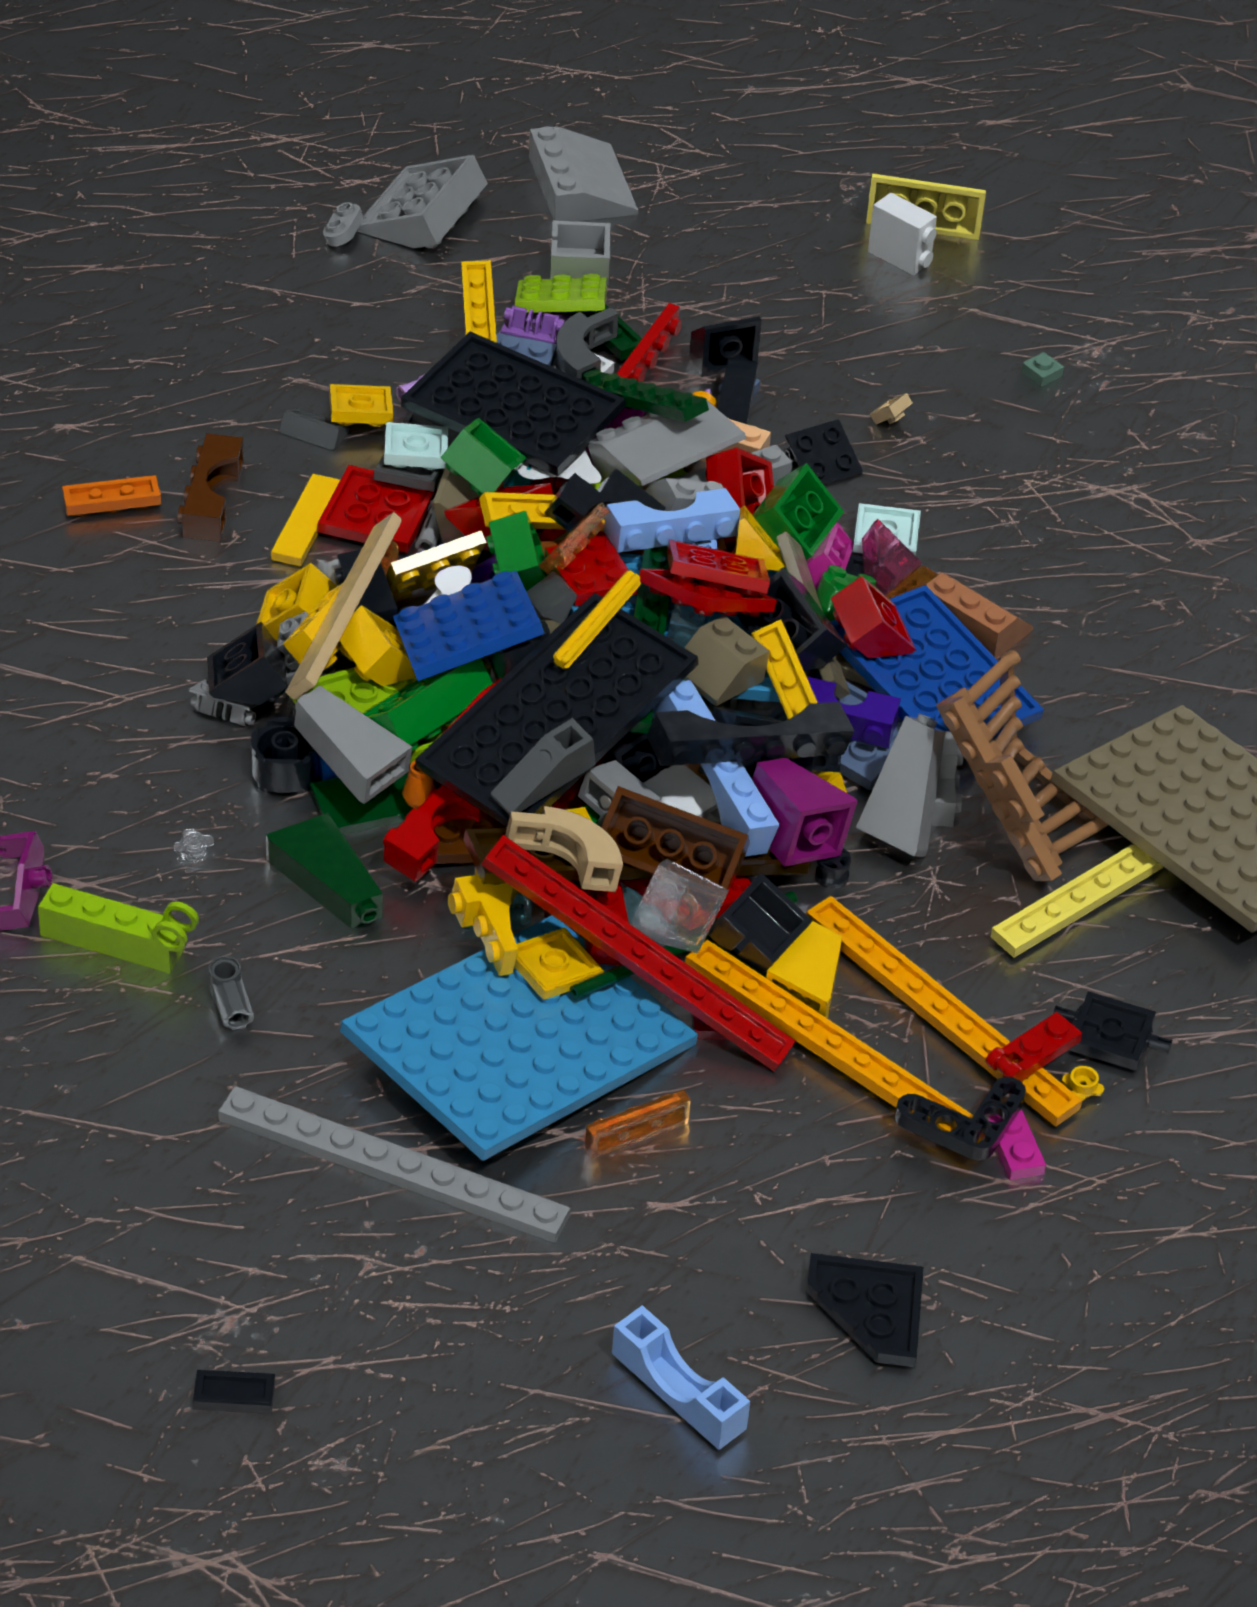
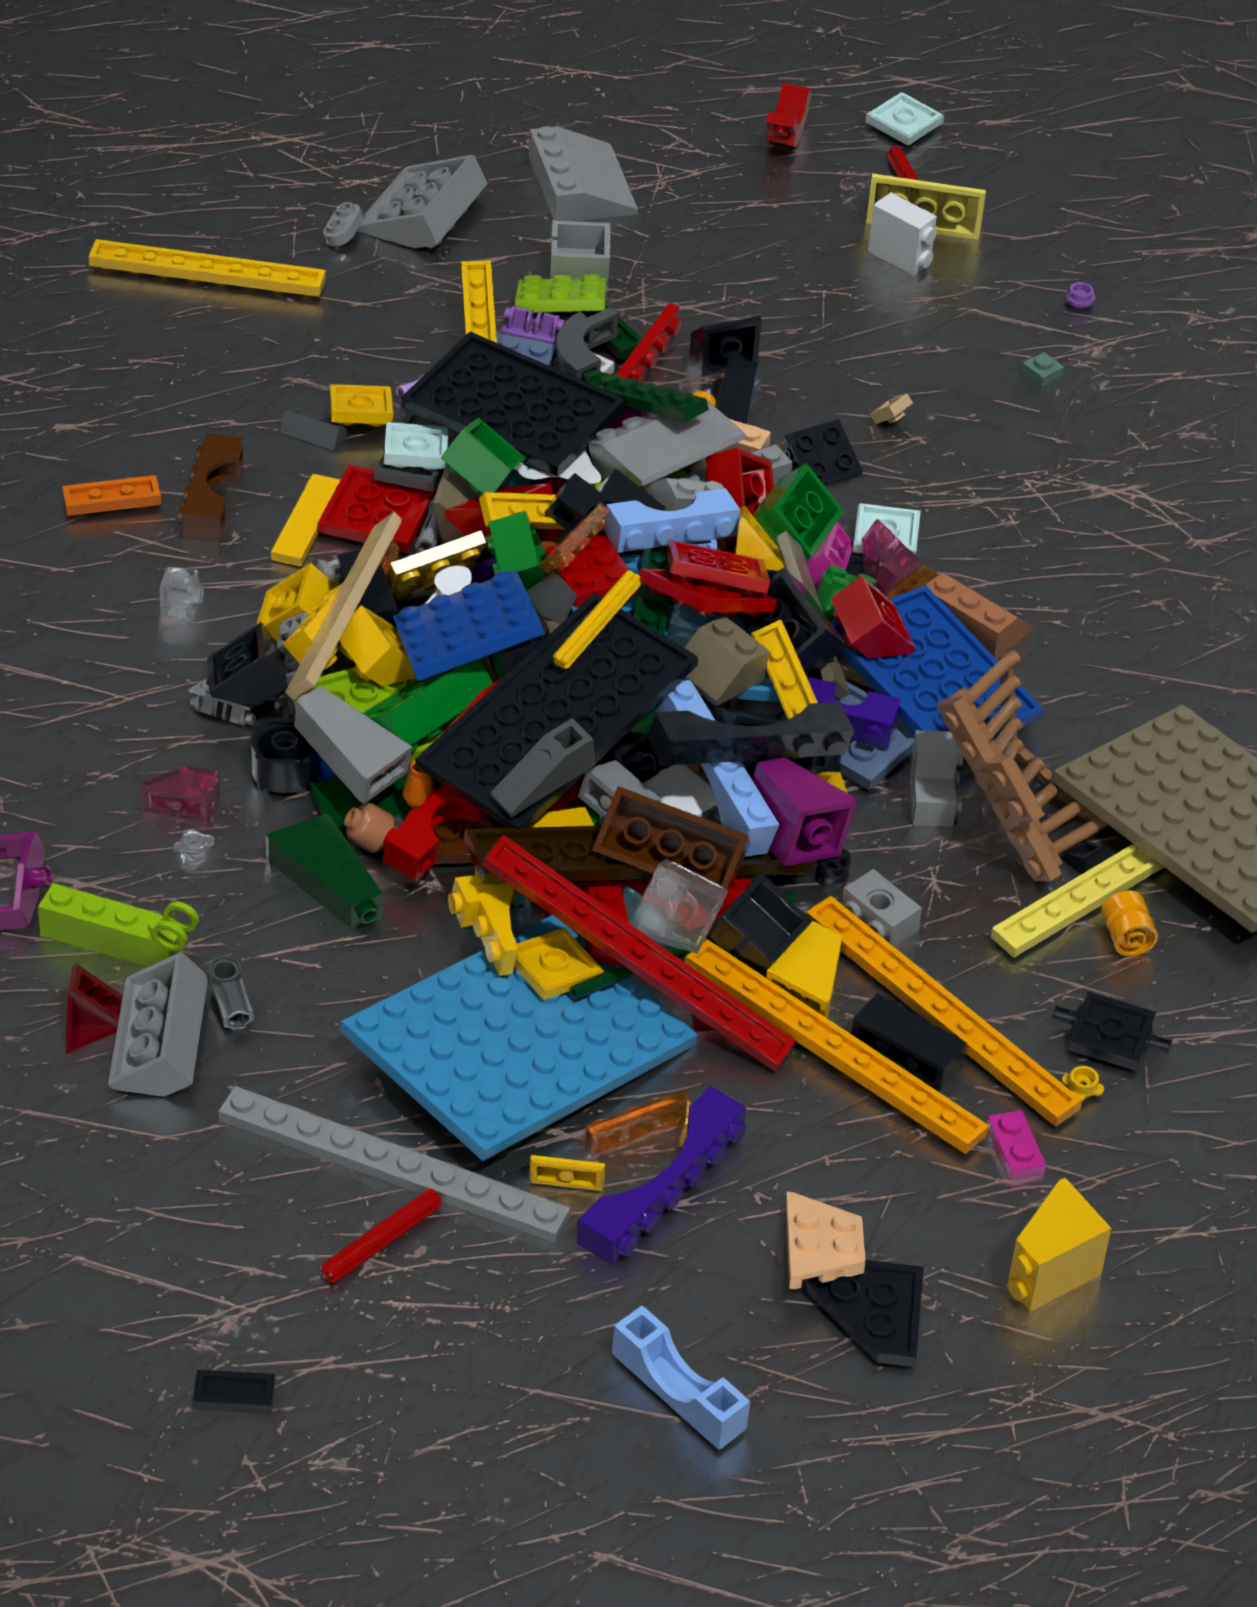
(91, 1009): none -> dark red slope
(159, 1028): none -> light grey slope
(180, 593): none -> clear brick
(182, 794): none -> clear pink slope
(207, 268): none -> yellow plate
(368, 826): none -> nougat head
(380, 1235): none -> red axle
(567, 1173): none -> yellow slope
(575, 840): tan arch -> none
(619, 1220): none -> dark purple arch
(790, 116): none -> red arch
(822, 1241): none -> light nougat wing
(882, 907): none -> light grey brick
(900, 163): none -> red axle
(904, 118): none -> light aqua plate
(906, 788): light grey slope -> none
(910, 1041): none -> black brick
(967, 1129): black beam -> none
(1035, 1048): red plate -> none
(1058, 1248): none -> yellow slope
(1080, 295): none -> medium lavender plate
(1086, 856): none -> black slope
(1129, 923): none -> light orange wheel

